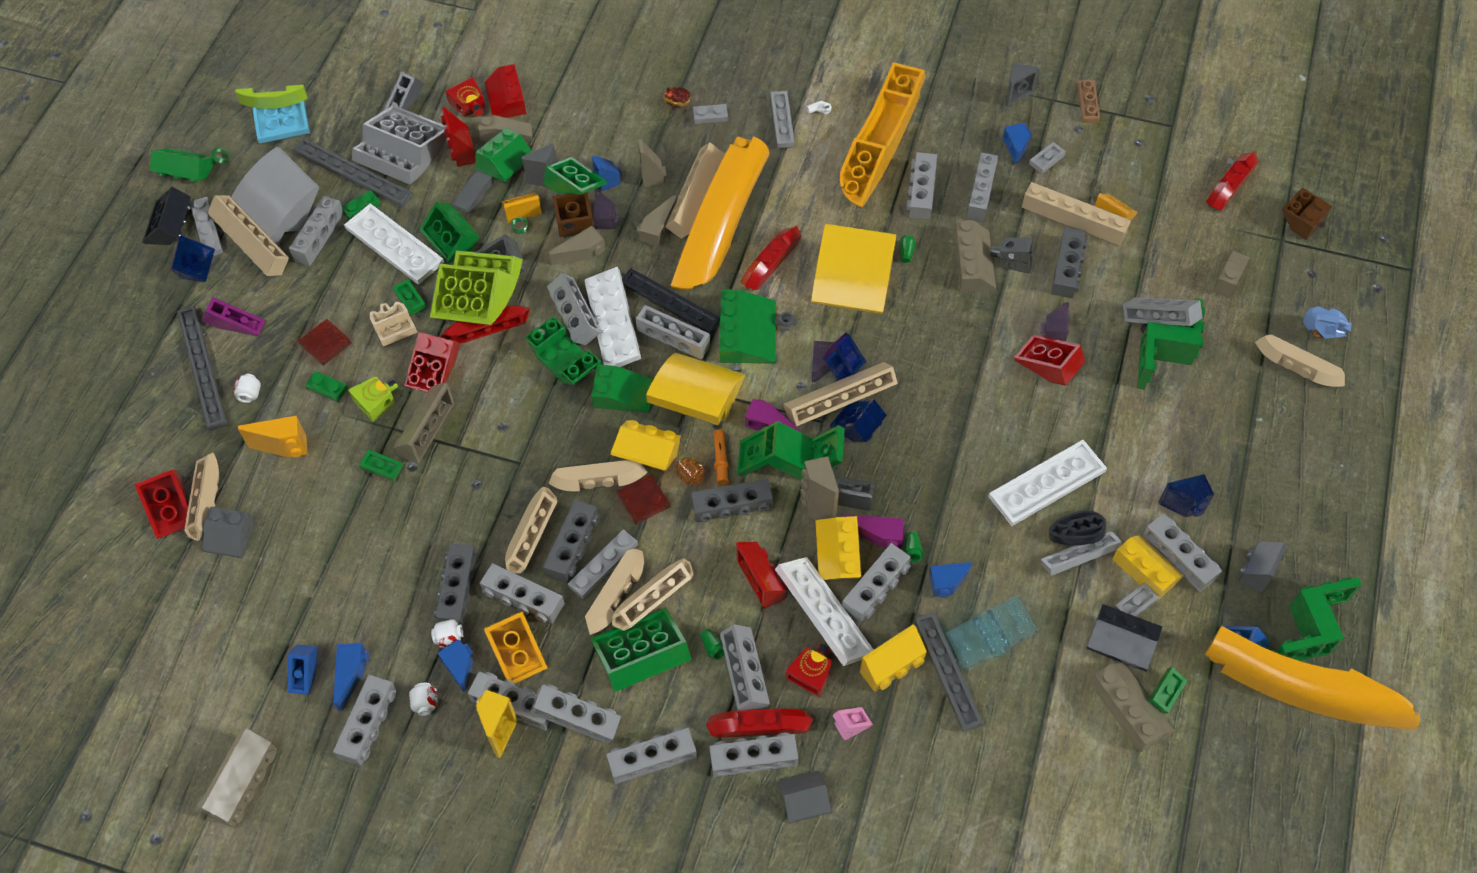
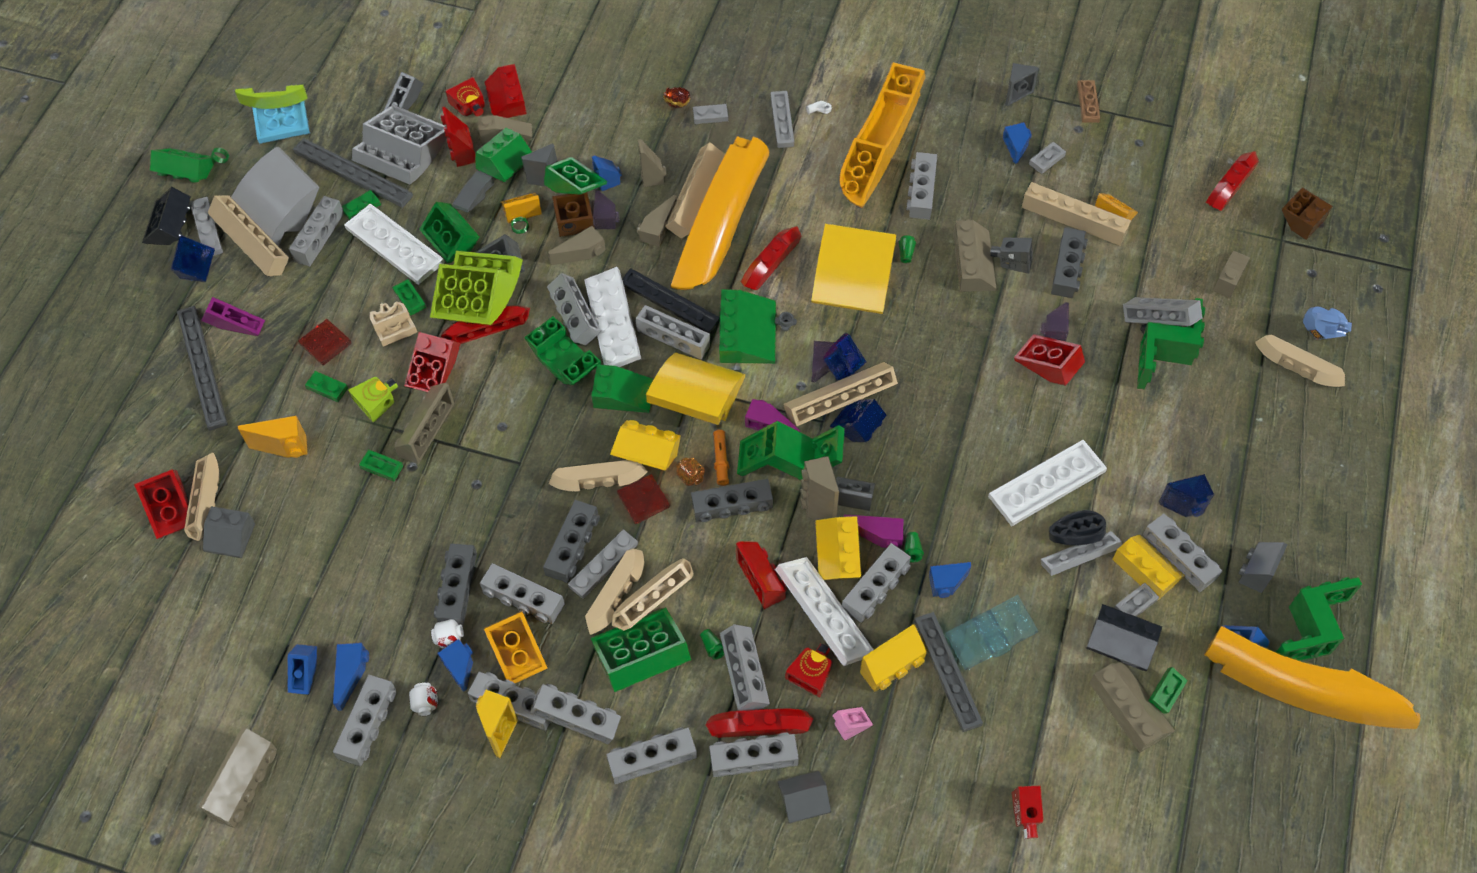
(246, 388): white head -> none
(530, 530): tan brick -> none
(982, 187): light grey brick -> none
(1030, 800): none -> red torso

